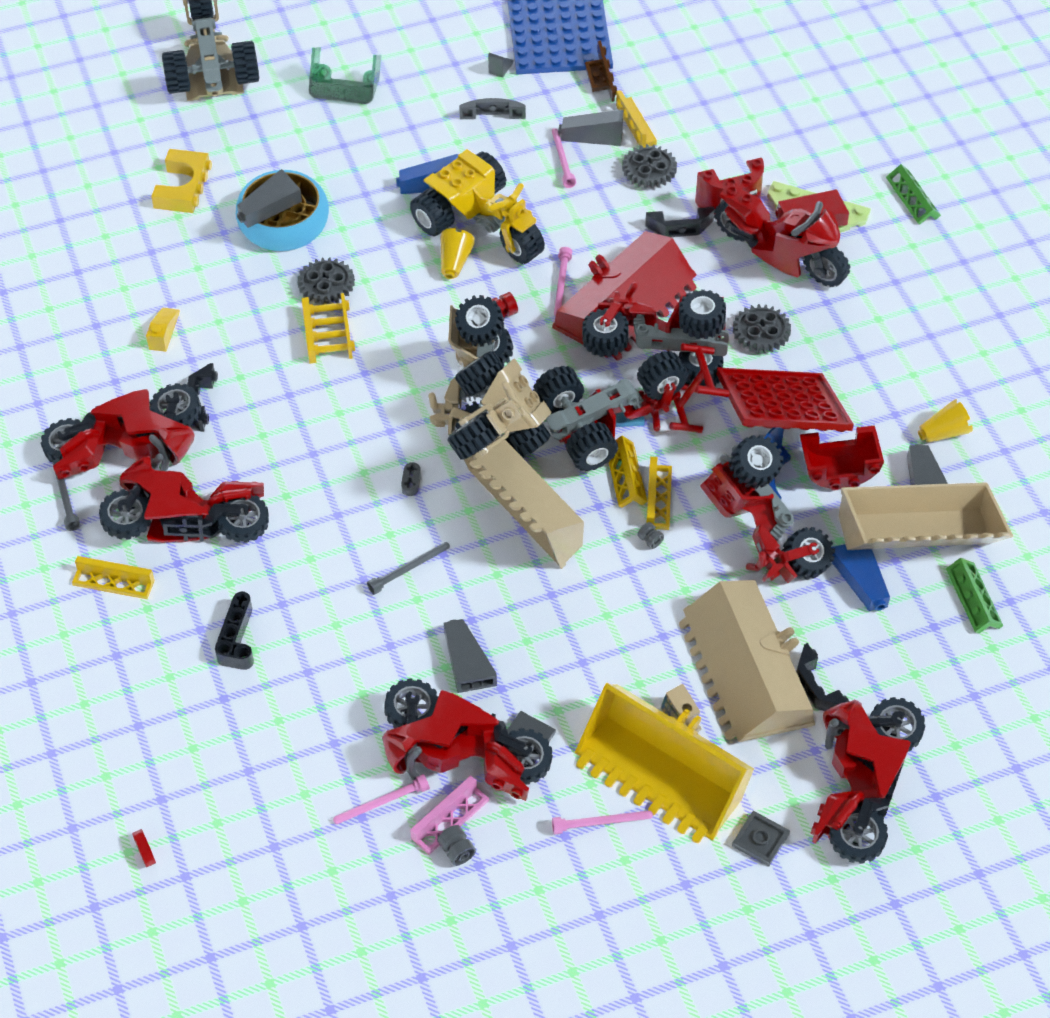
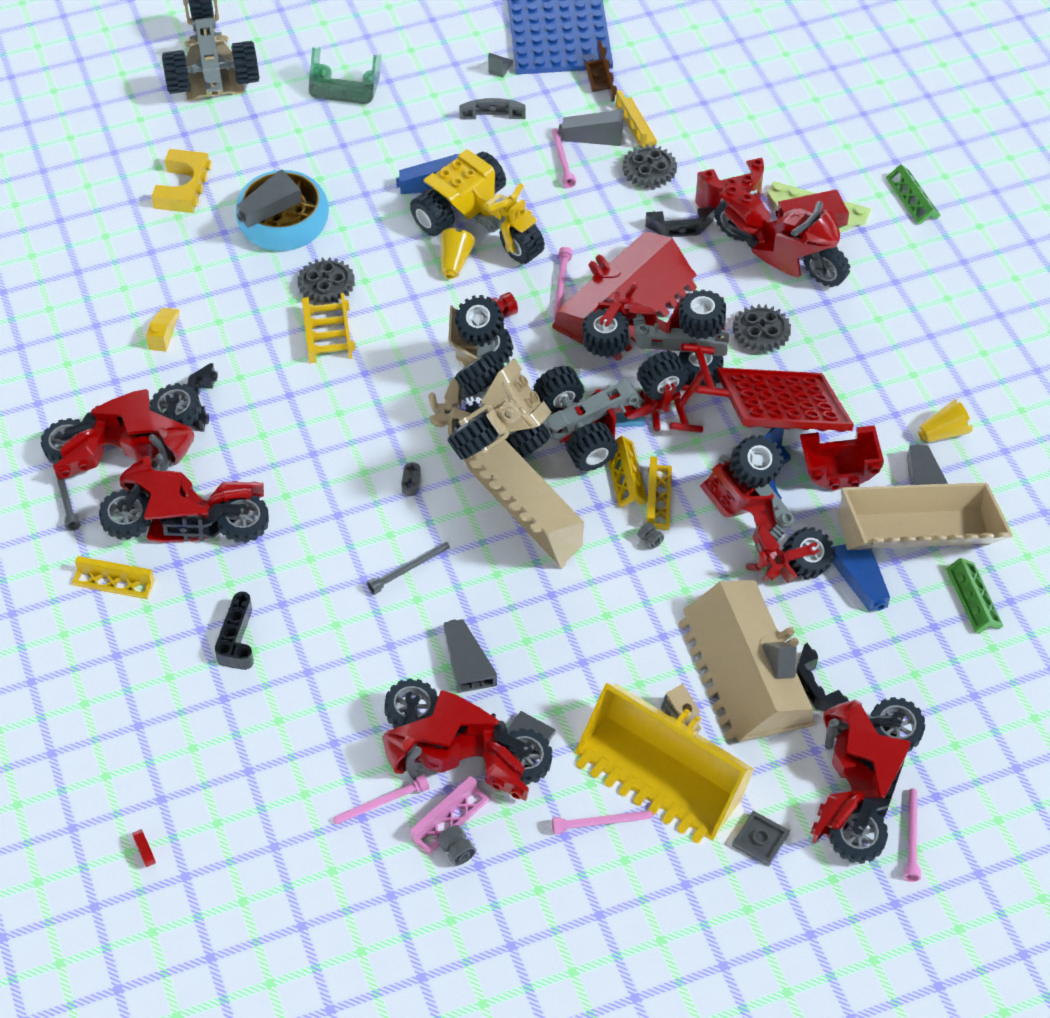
(782, 659): none -> dark grey slope
(912, 871): none -> bright pink piece

